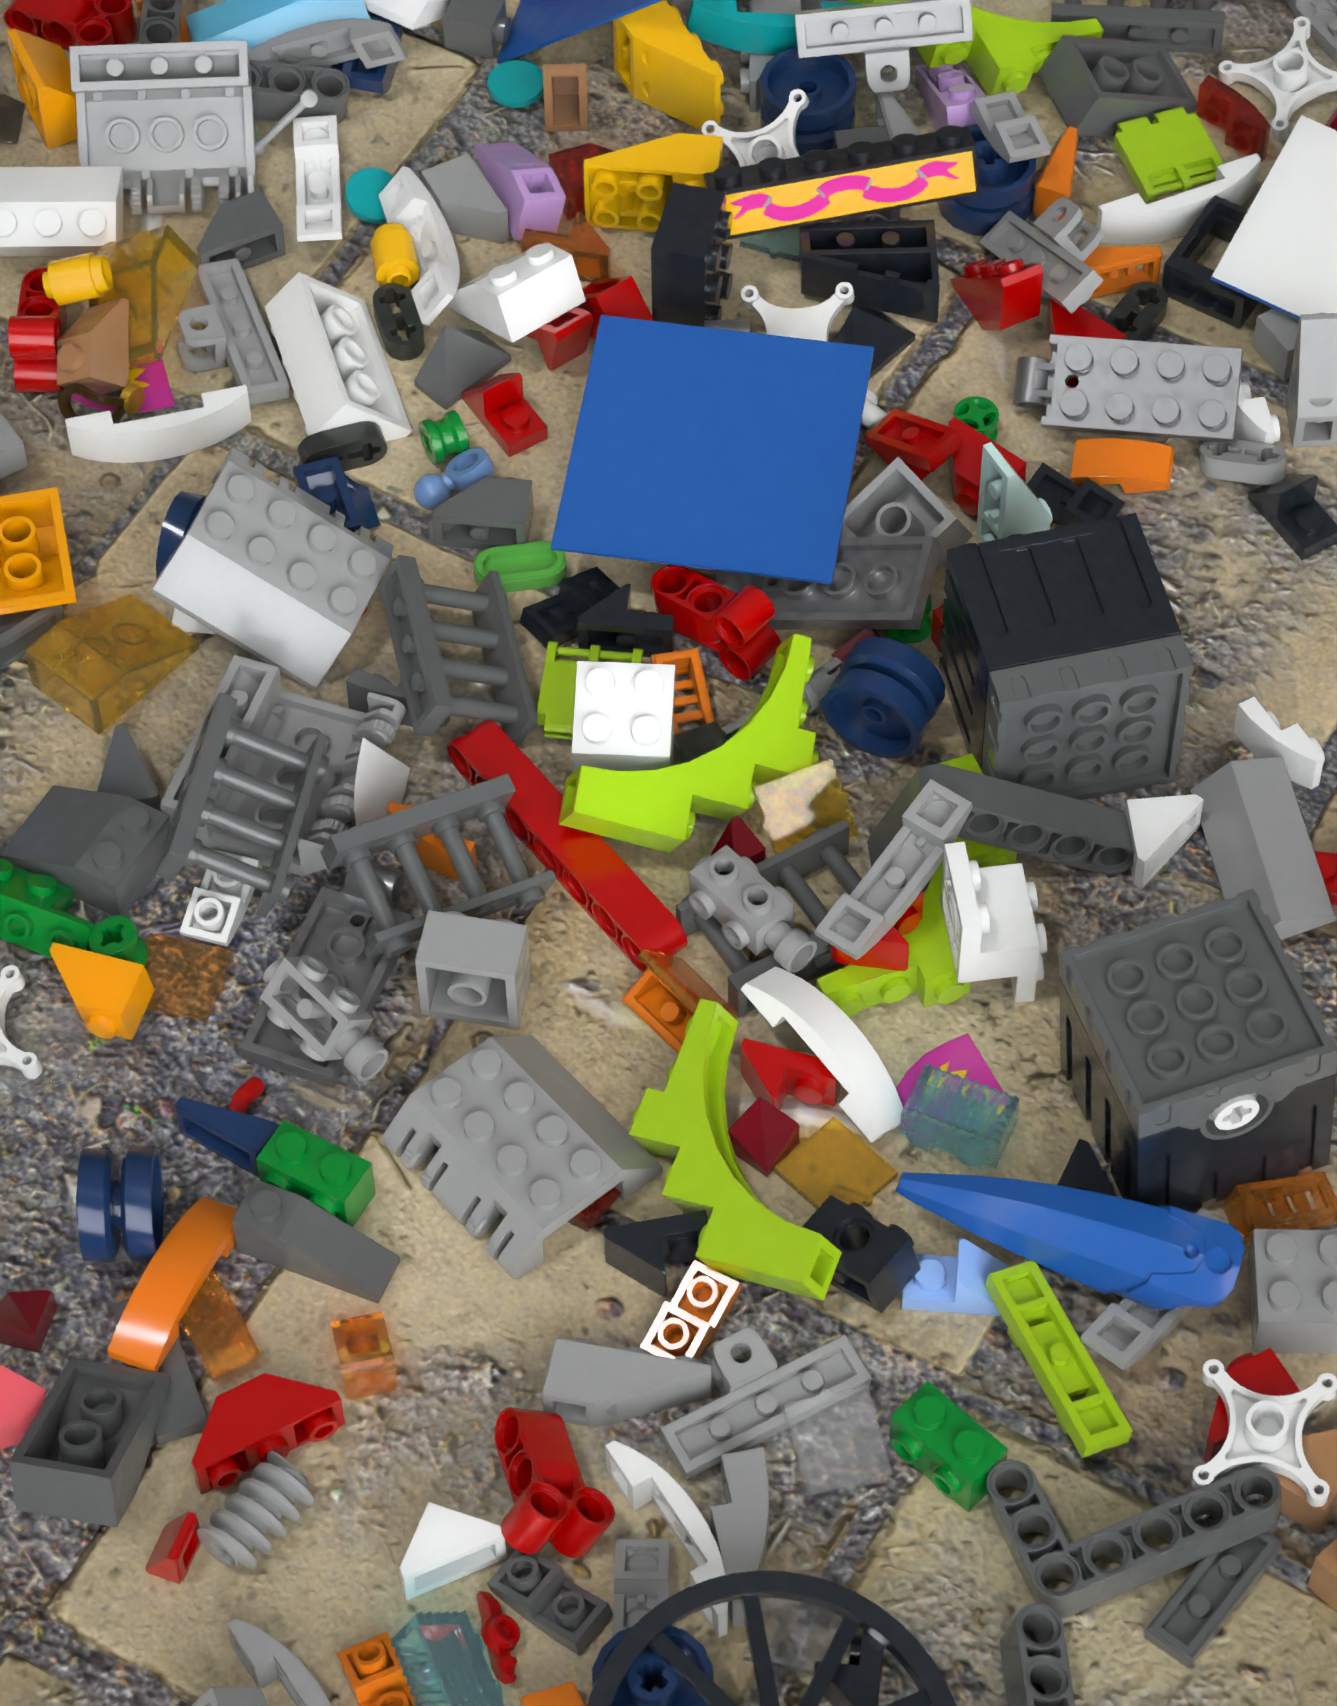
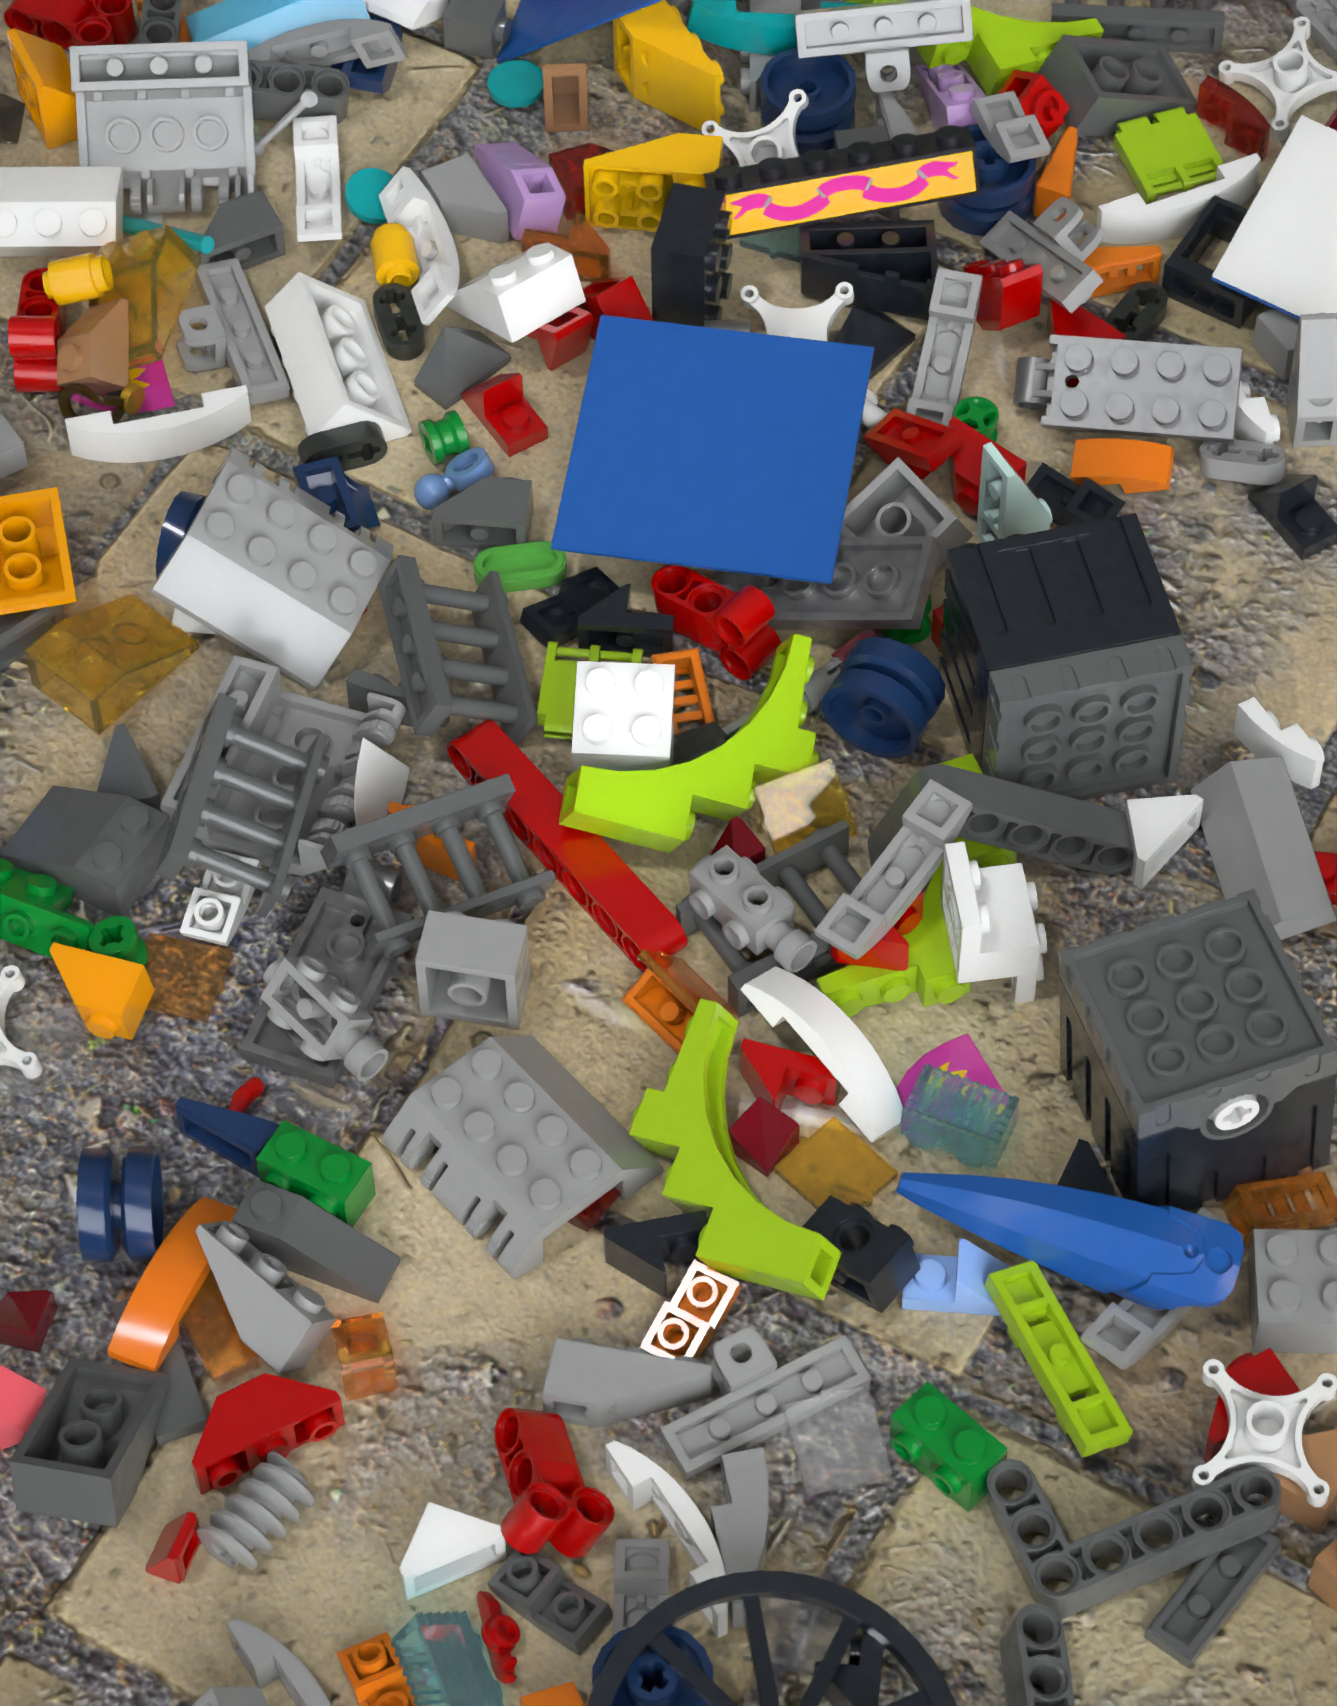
(195, 241): none -> teal bar
(267, 1306): none -> light grey slope
(946, 345): none -> light grey slope
(1038, 98): none -> red brick

